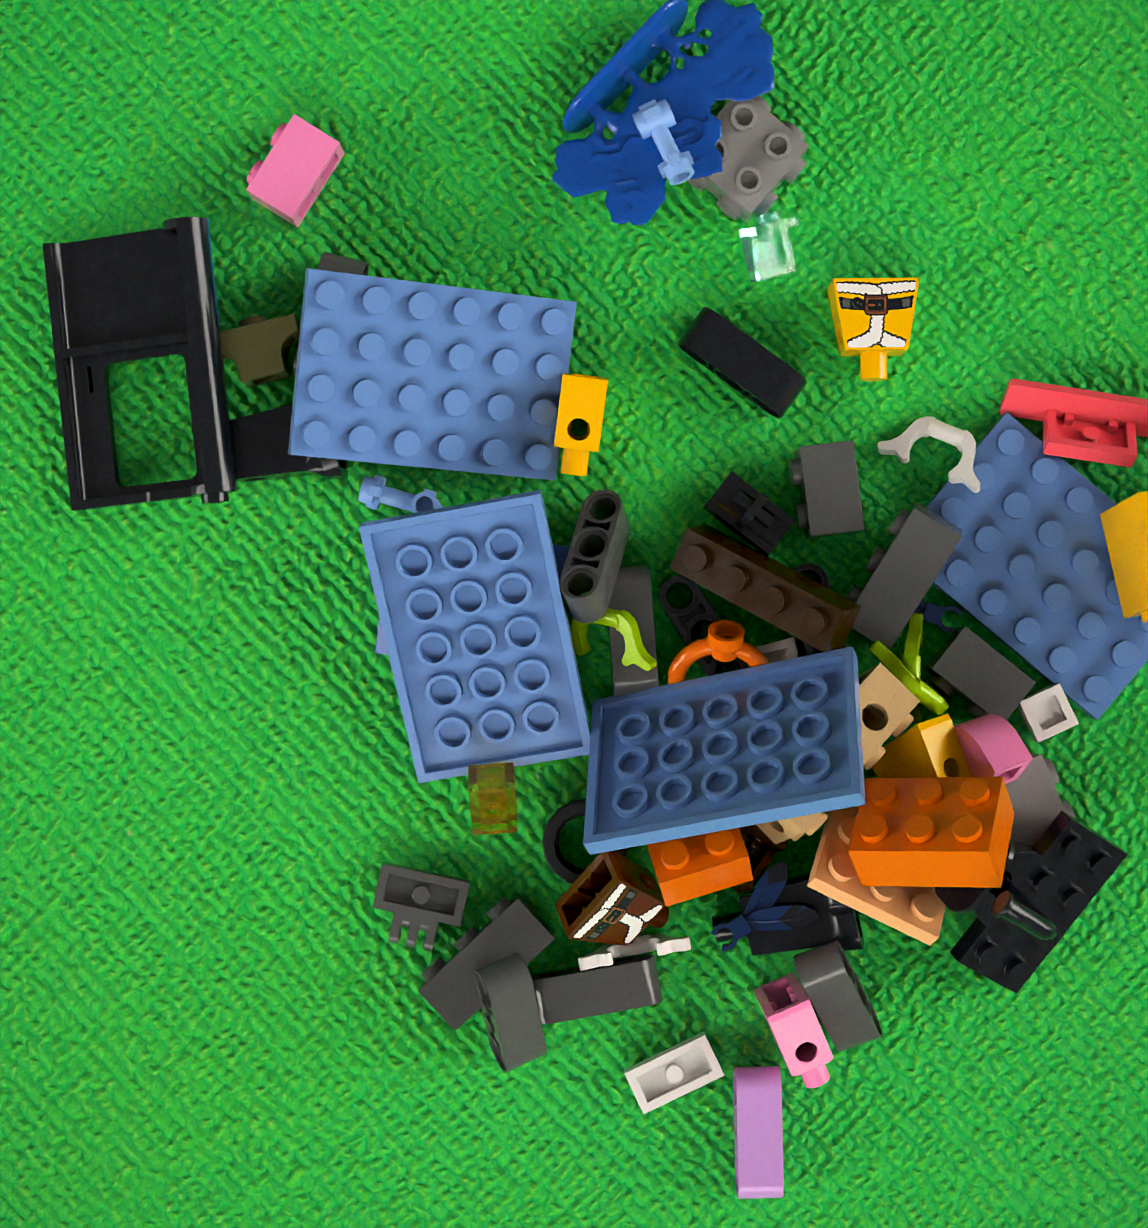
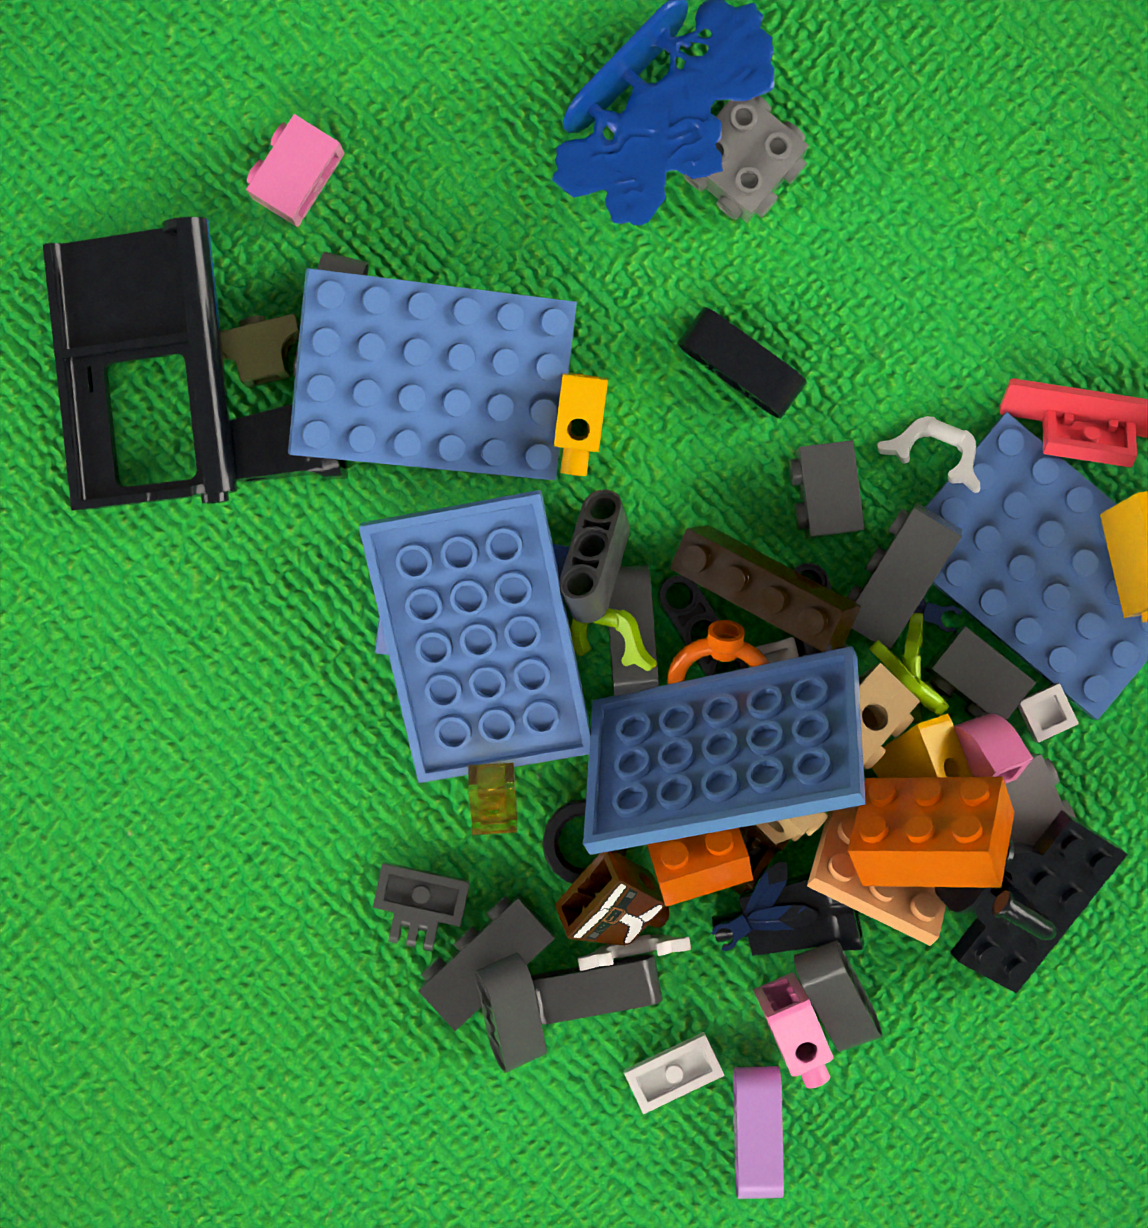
(374, 492): light blue bar -> none
(655, 120): light blue bar -> none
(749, 514): black hips -> none
(768, 246): clear light blue bracket -> none
(872, 320): torso -> none

